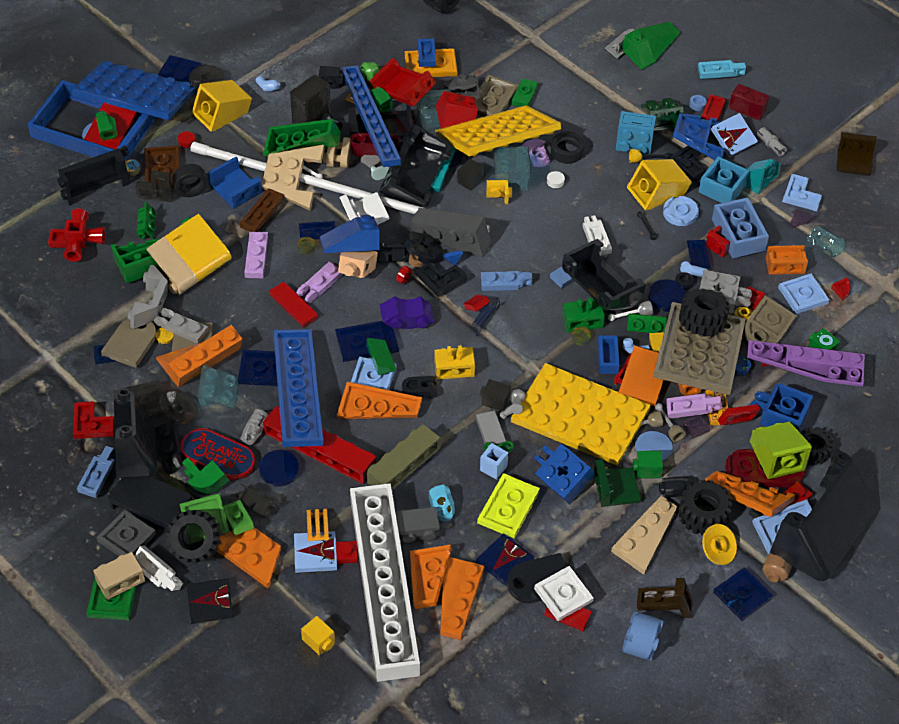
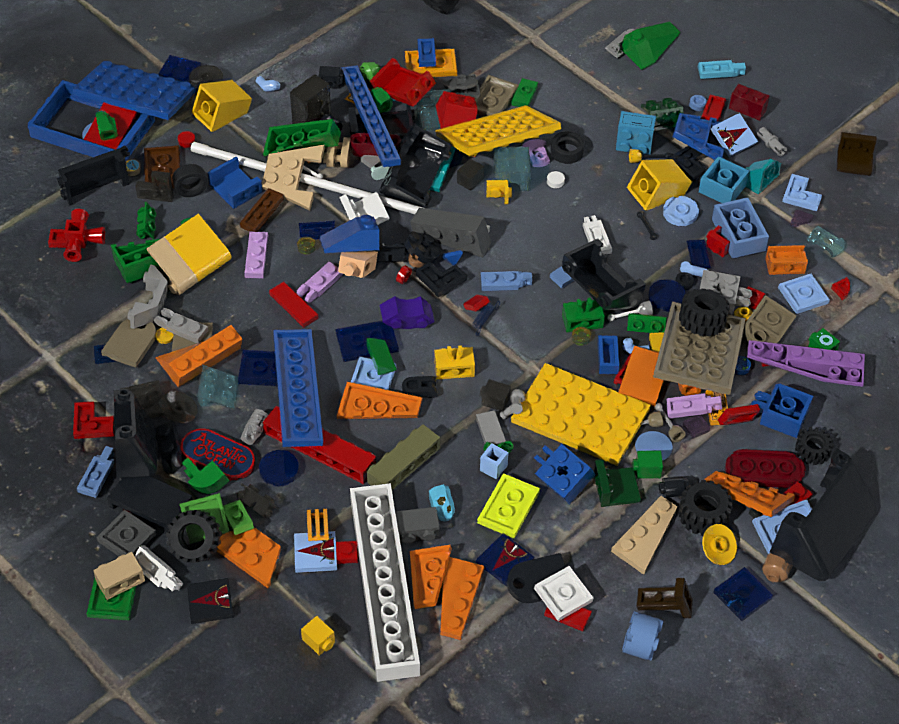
(780, 449): lime slope -> none

